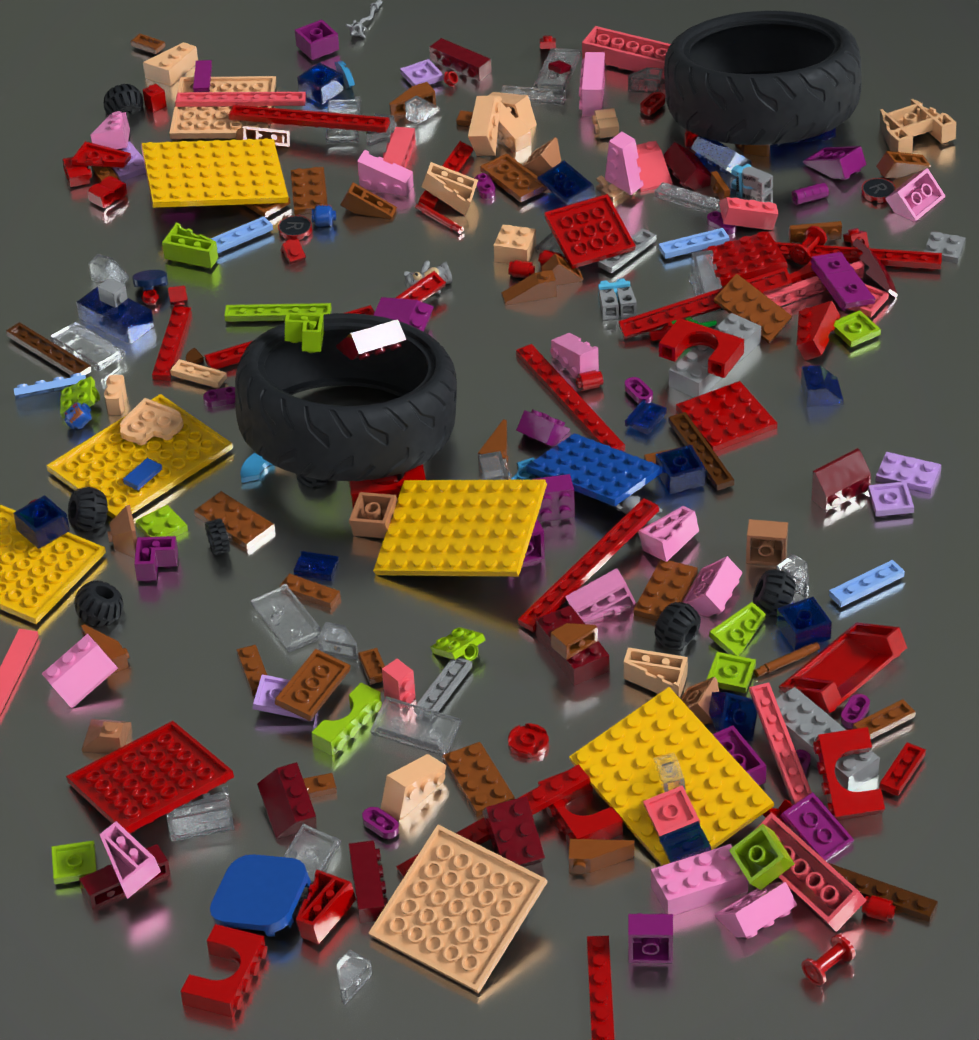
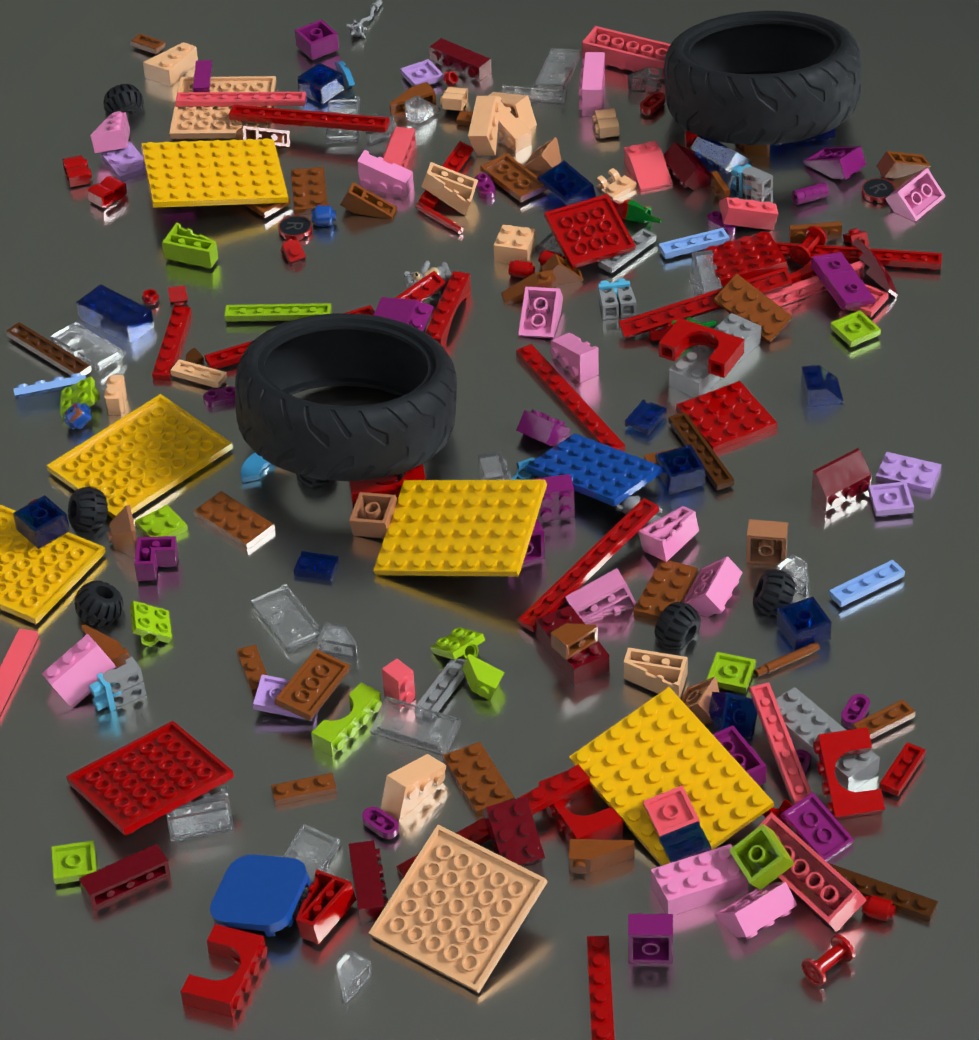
(97, 155): red wing -> none
(103, 172): dark orange plate -> none
(103, 267): clear slope -> none
(106, 736): nougat slope -> none
(112, 292): light grey brick -> none
(118, 686): none -> light grey hips
(129, 859): bright pink wedge -> none
(142, 474): blue tile -> none
(150, 278): dark blue tile -> none
(150, 420): light nougat plate -> none
(150, 623): none -> lime plate
(154, 98): red brick -> none
(217, 536): black tyre -> none
(242, 234): light blue plate -> none
(286, 800): dark red slope -> none
(305, 329): lime brick -> none
(312, 591): dark orange plate -> none
(372, 340): slope -> none
(372, 665): dark orange plate -> none
(454, 98): none -> light nougat brick
(455, 291): none -> red arch
(481, 676): none -> lime slope
(497, 441): dark orange slope -> none
(528, 740): red tile -> none
(540, 312): none -> bright pink slope
(547, 42): red plate -> none
(559, 67): dark red tile -> none
(589, 380): red brick -> none
(622, 164): bright pink wedge -> none
(635, 212): none -> green animal
(638, 390): magenta plate -> none
(669, 771): clear slope -> none
(687, 198): clear plate -> none
(738, 630): lime wing -> none
(814, 328): red wedge -> none
(847, 664): red slope -> none
(905, 123): light nougat wedge -> none
(949, 245): light grey plate -> none

